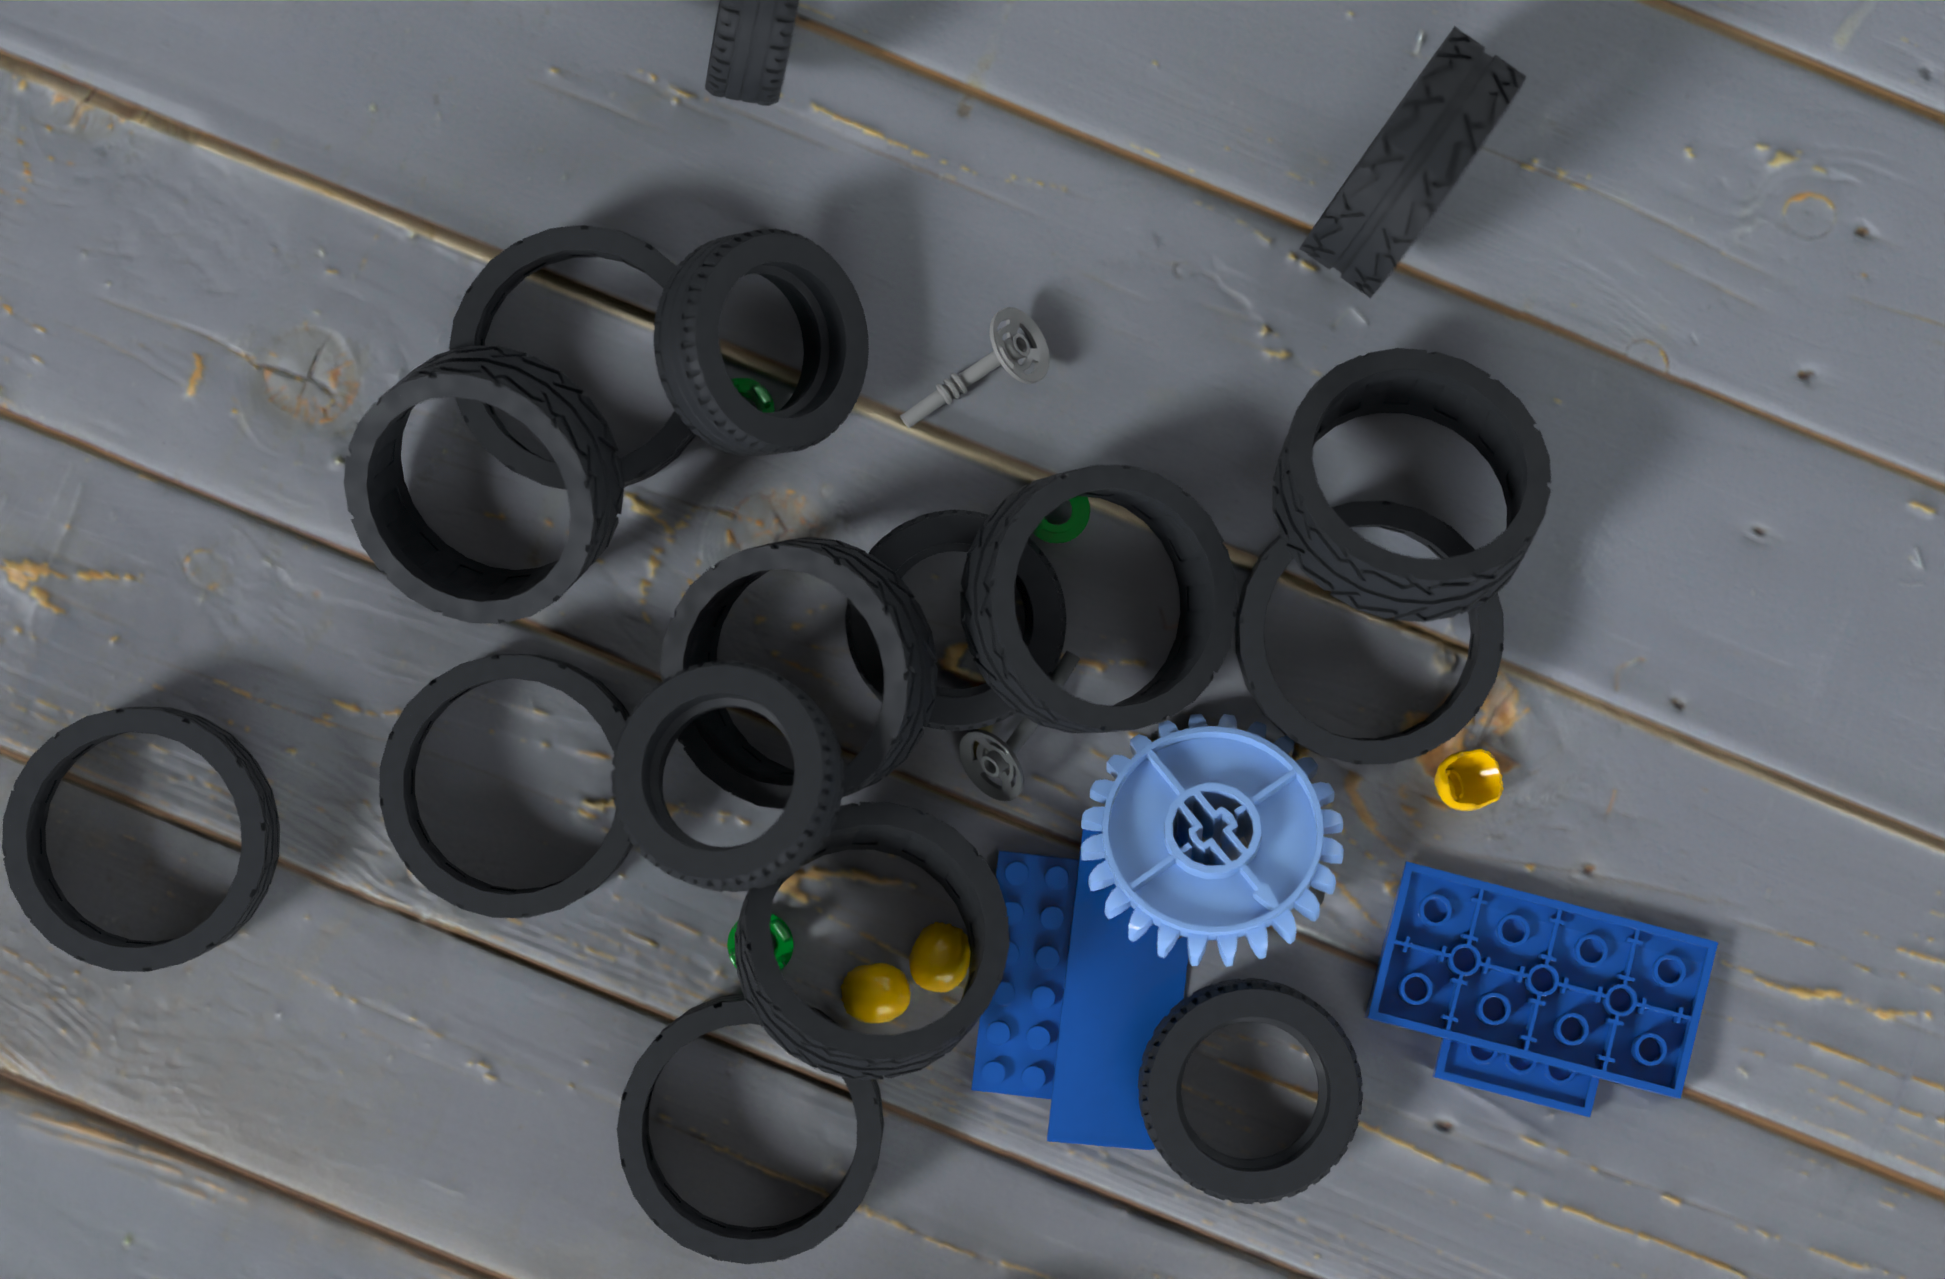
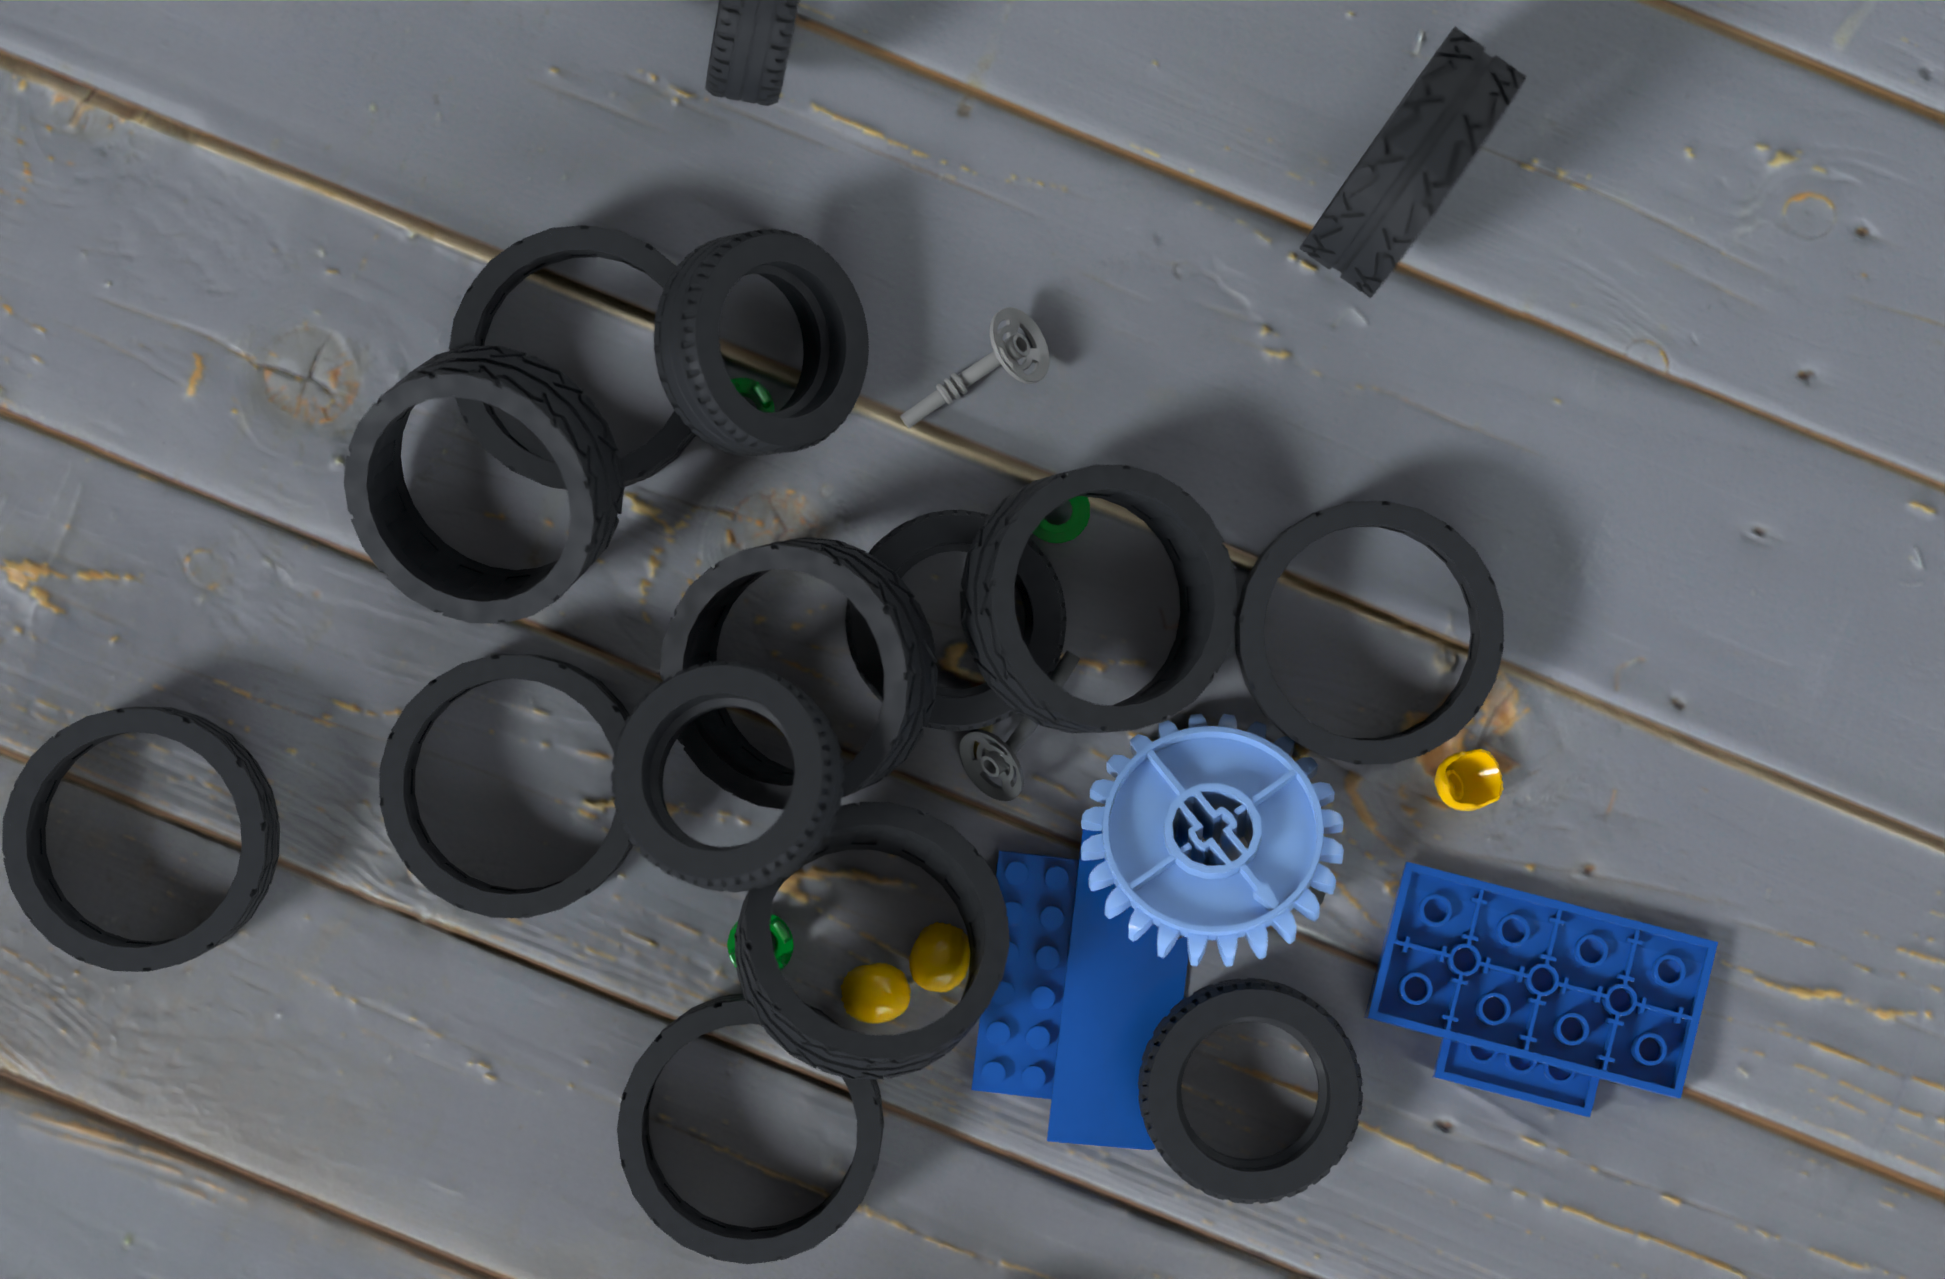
(1454, 397): black tyre -> none

